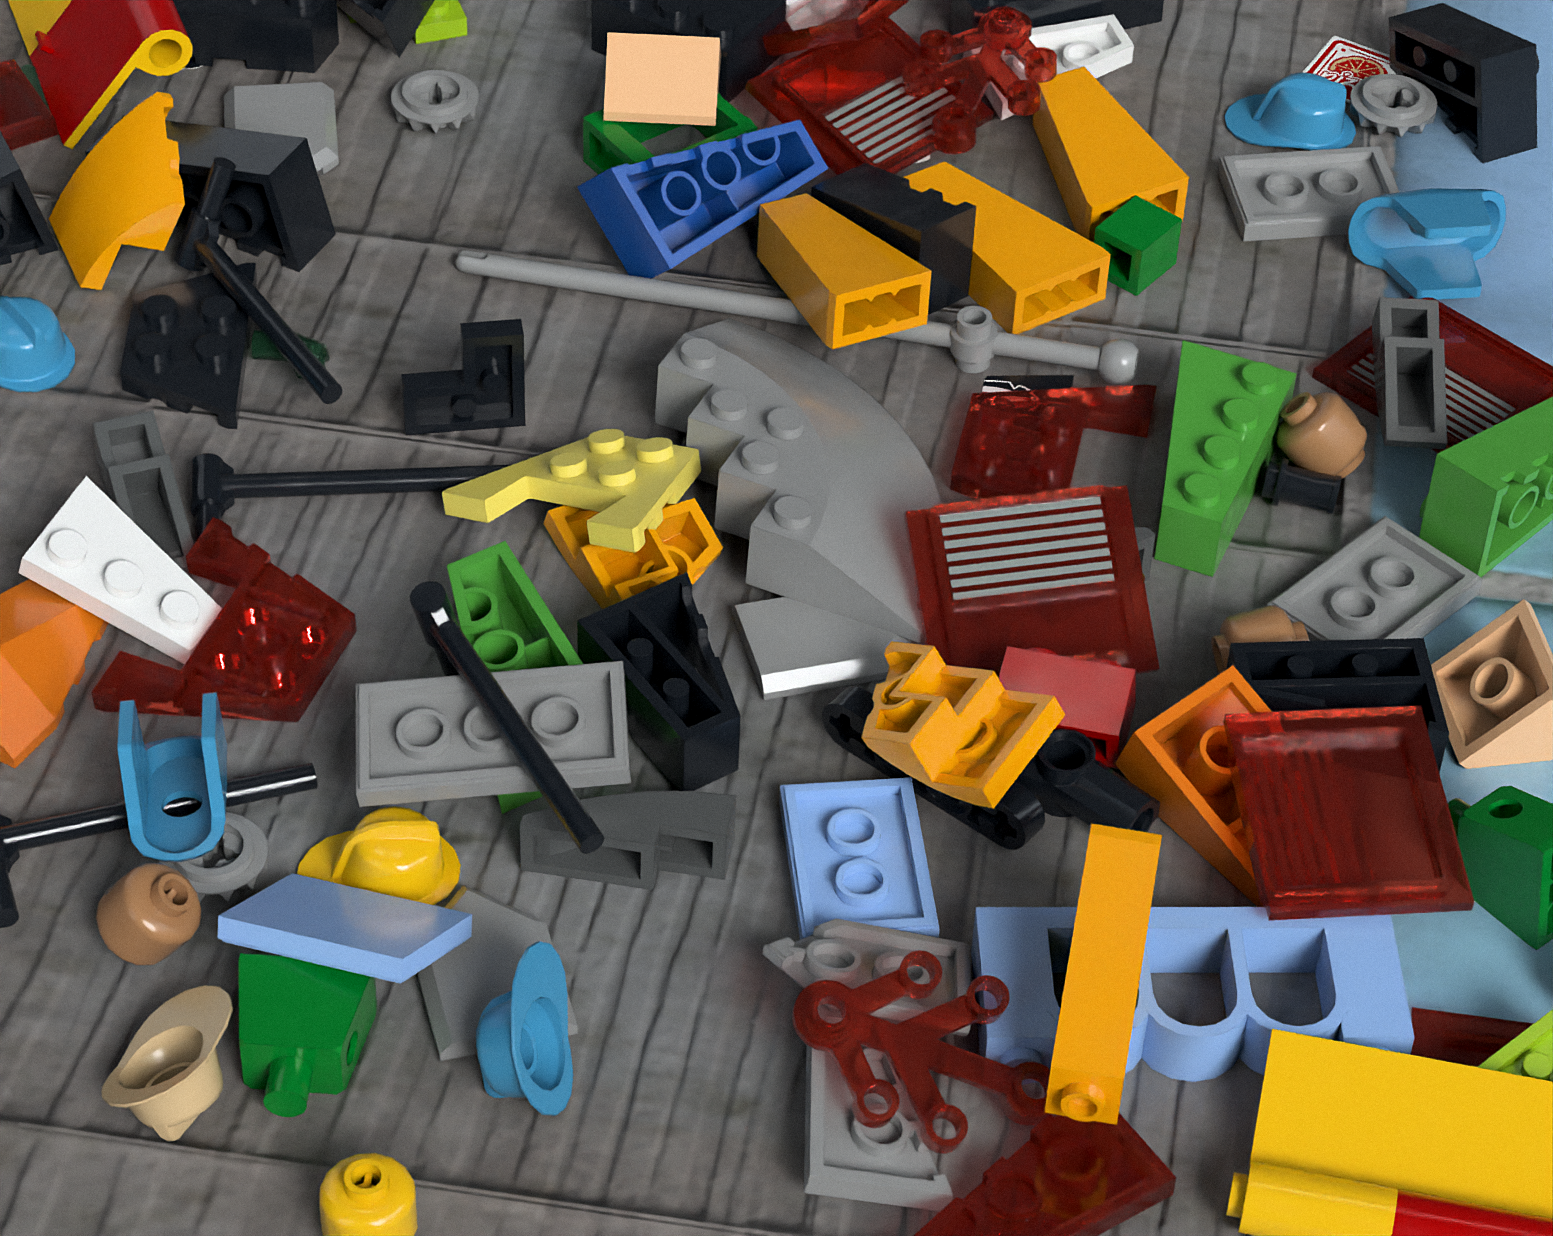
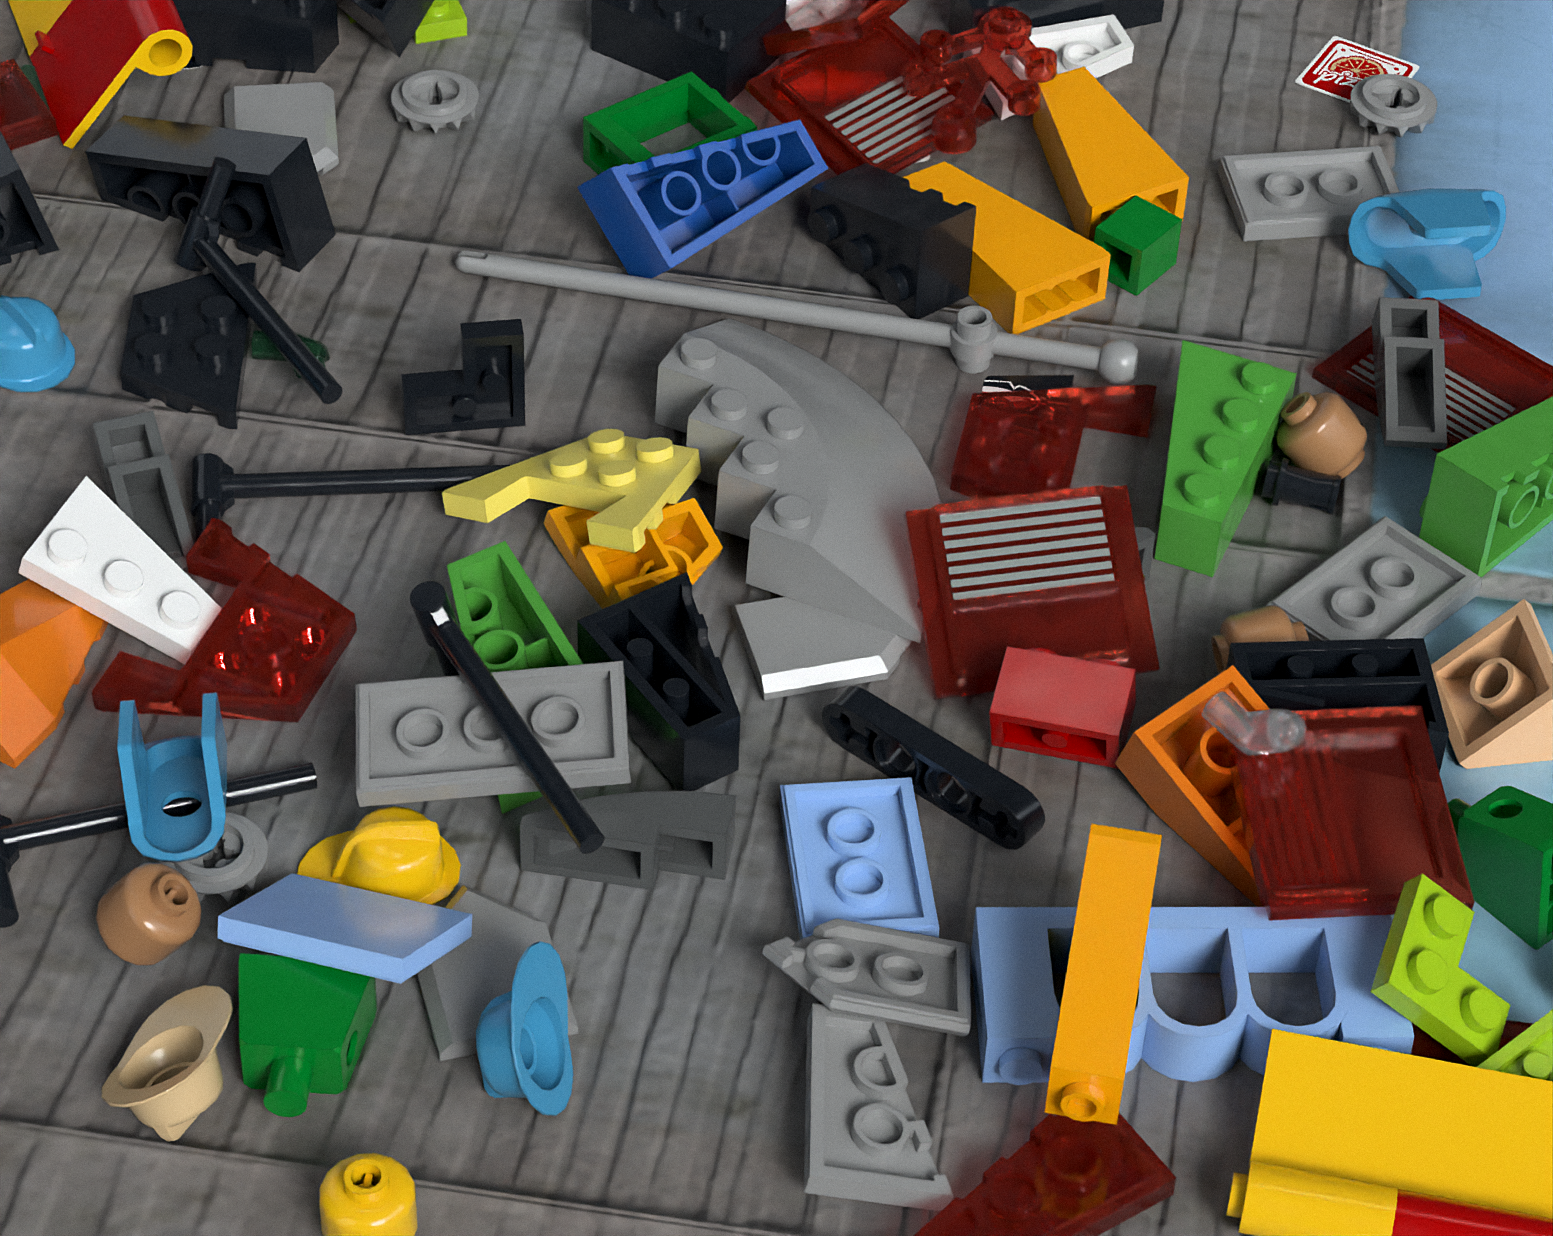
(121, 193): light orange slope -> none
(662, 79): light nougat slope -> none
(839, 273): light orange slope -> none
(915, 1048): clear red plant -> none
(955, 725): light orange slope -> none
(1075, 784): black piece -> none
(1255, 731): none -> clear arm
(1294, 113): dark azure piece -> none
(1423, 975): none -> lime plate
(1476, 73): black wedge -> none

